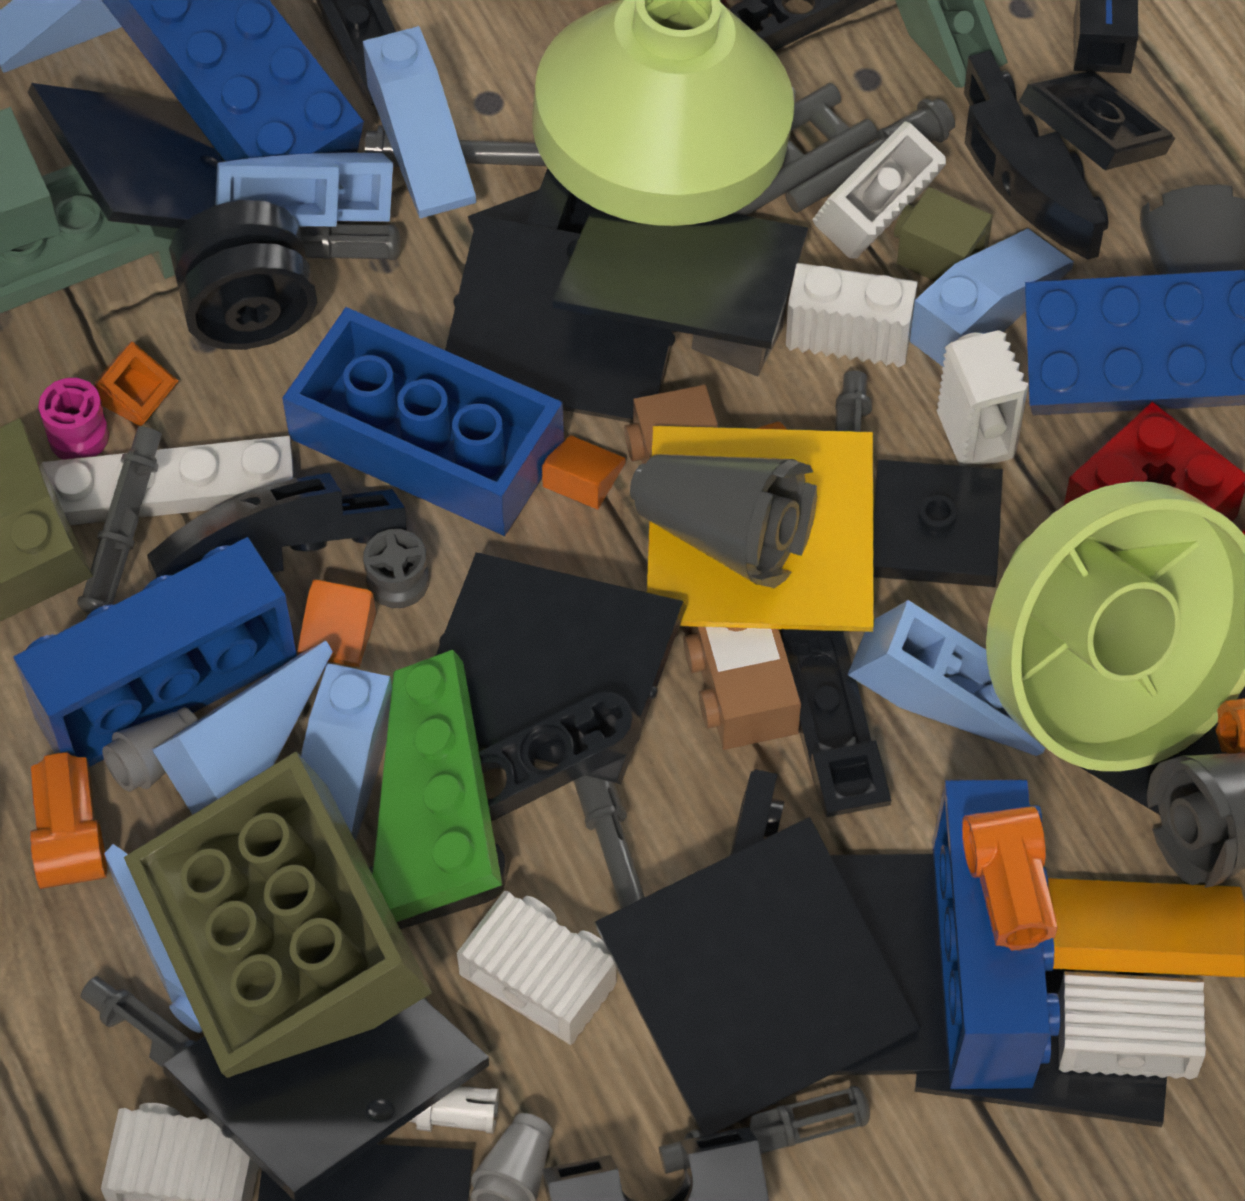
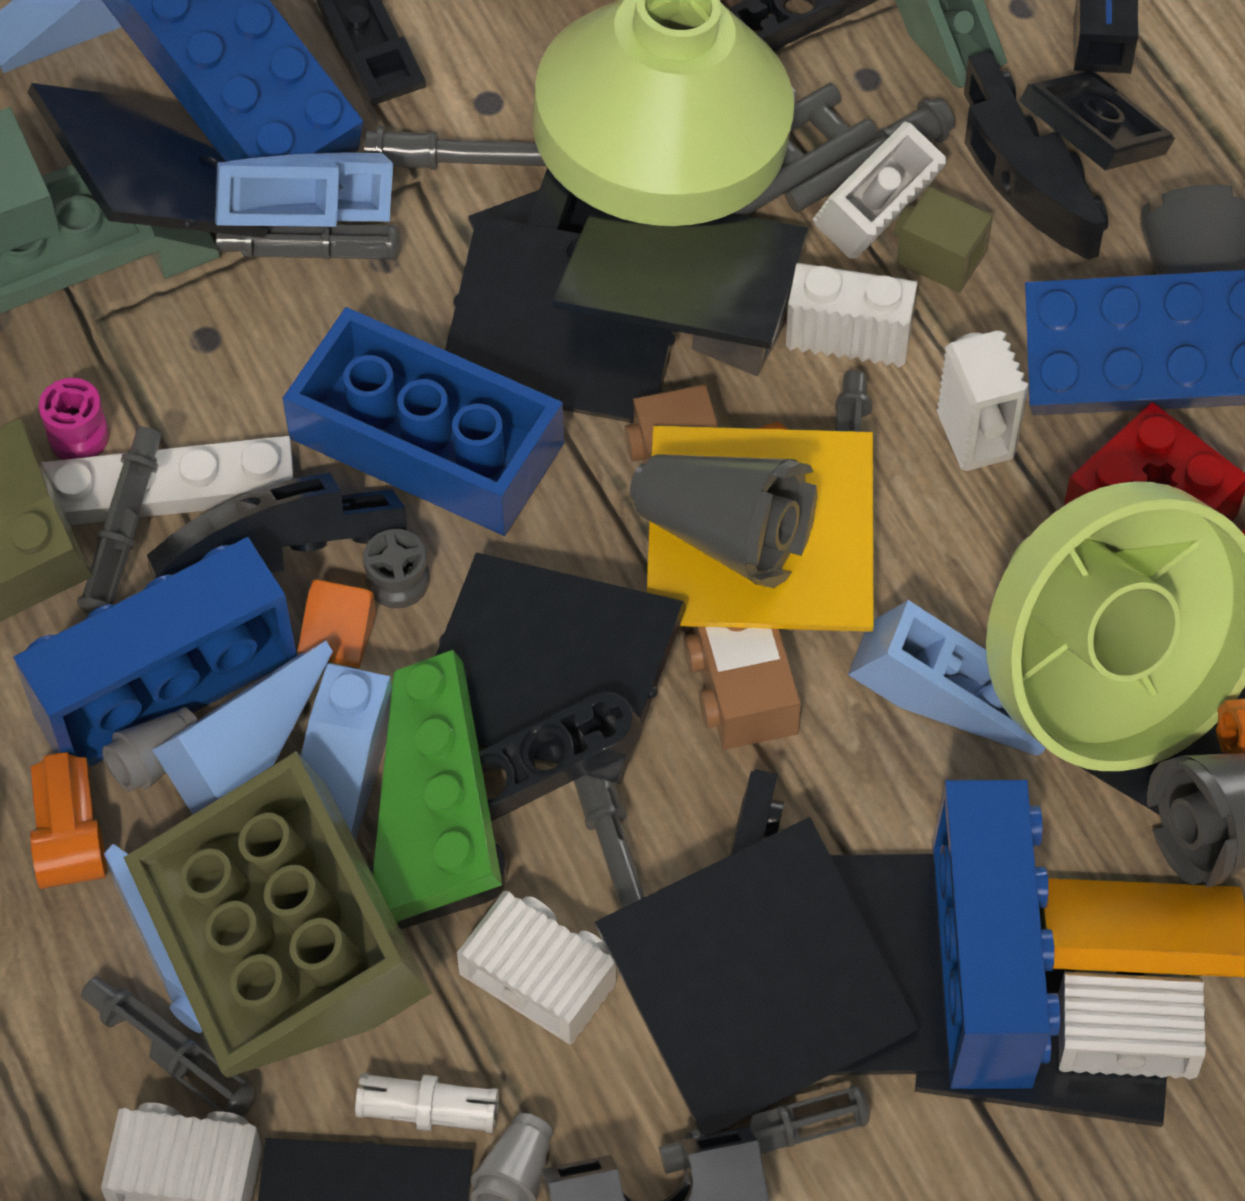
(134, 384): orange slope -> none
(243, 275): black wheel -> none
(332, 1102): black piece -> none
(417, 121): light blue slope -> none
(581, 471): orange slope -> none
(834, 724): black slope -> none
(937, 523): black plate -> none
(983, 291): light blue slope -> none
(1009, 859): orange piece -> none

